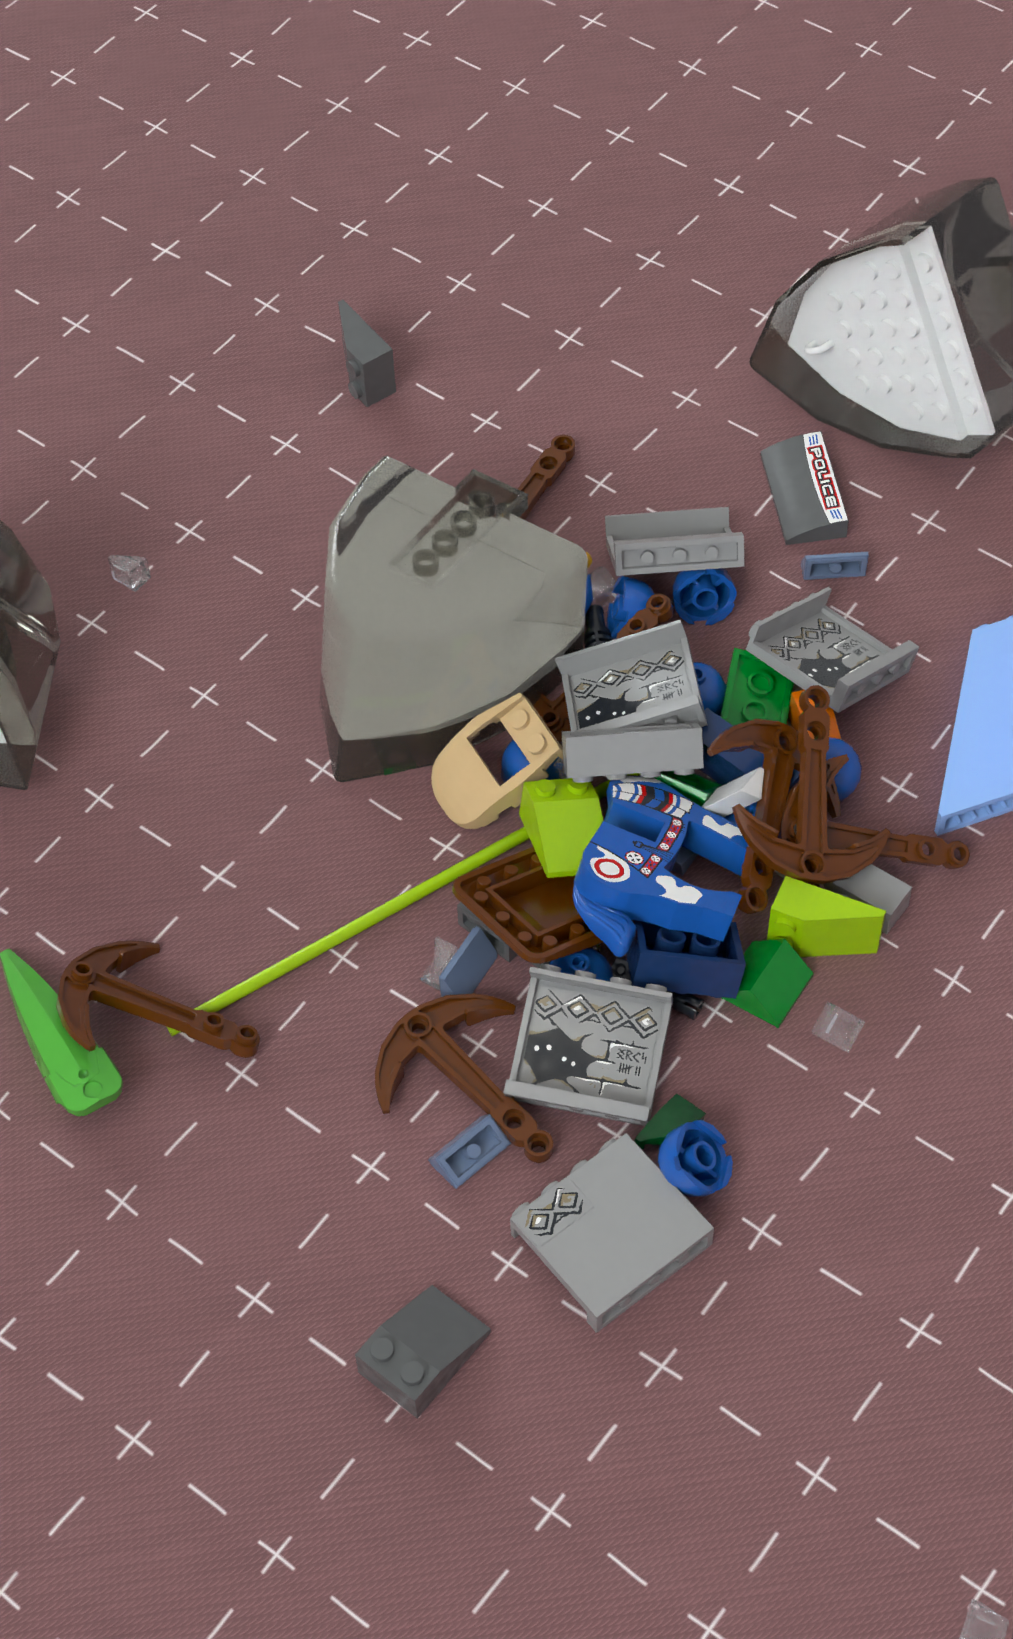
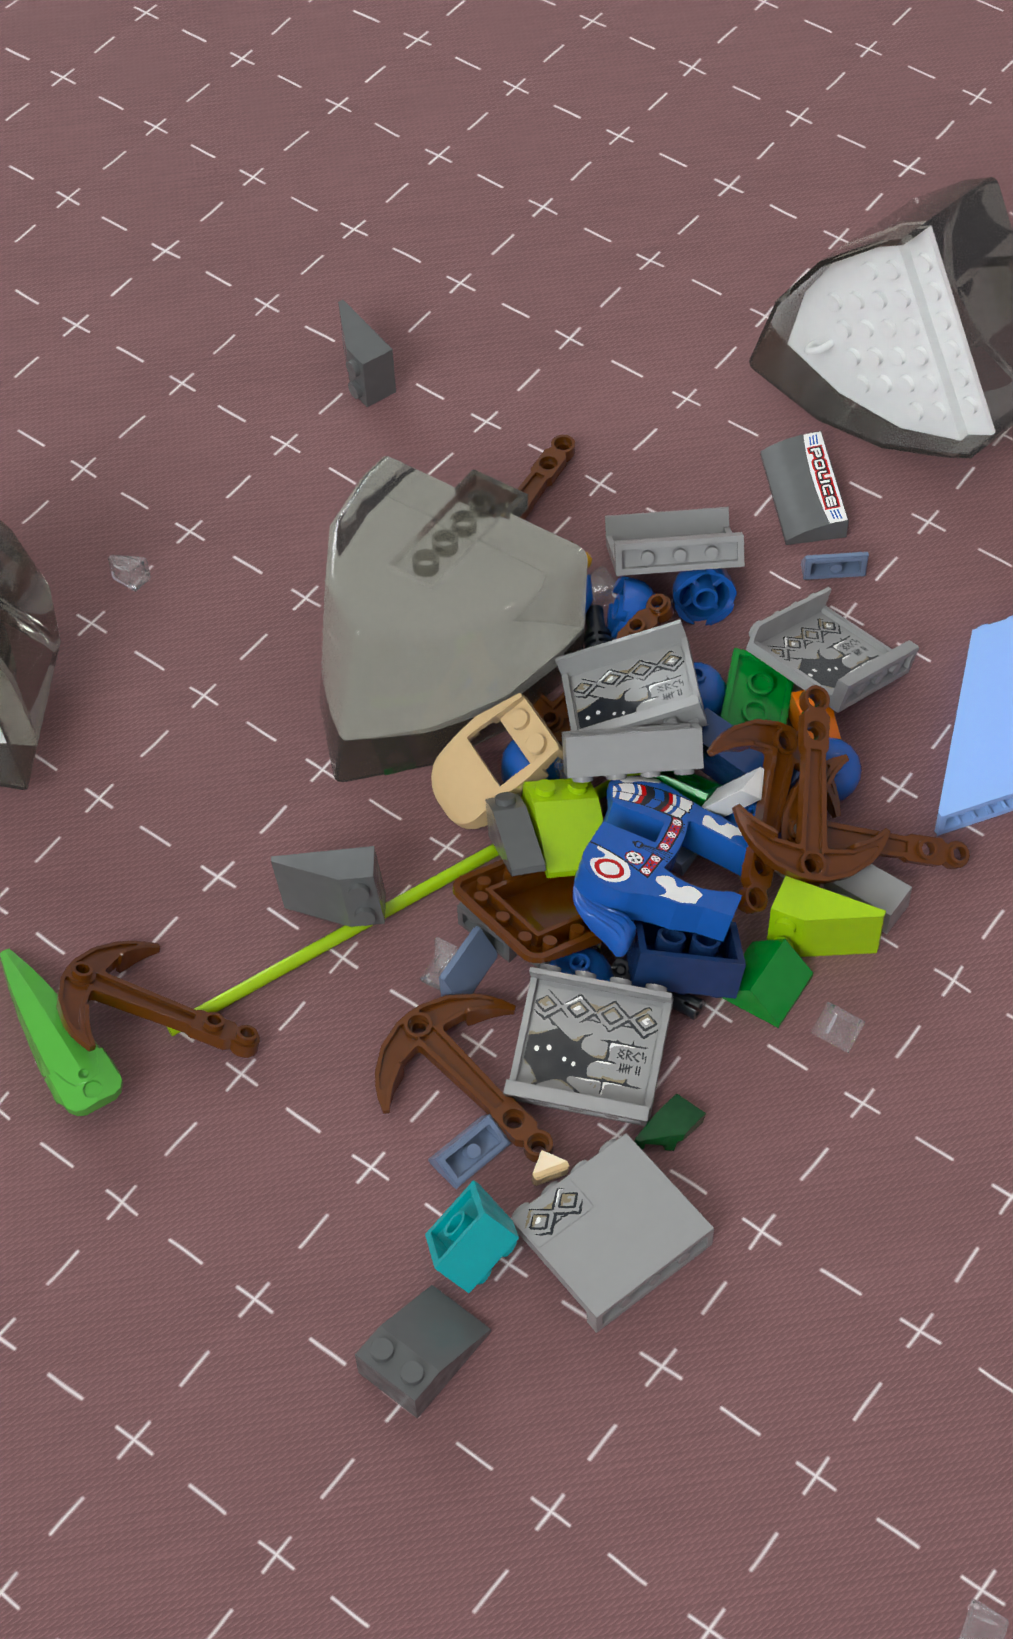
(333, 885): none -> dark grey slope
(471, 1238): none -> teal slope
(513, 834): none -> dark grey slope
(549, 1168): none -> tan slope
(695, 1159): blue cylinder -> none

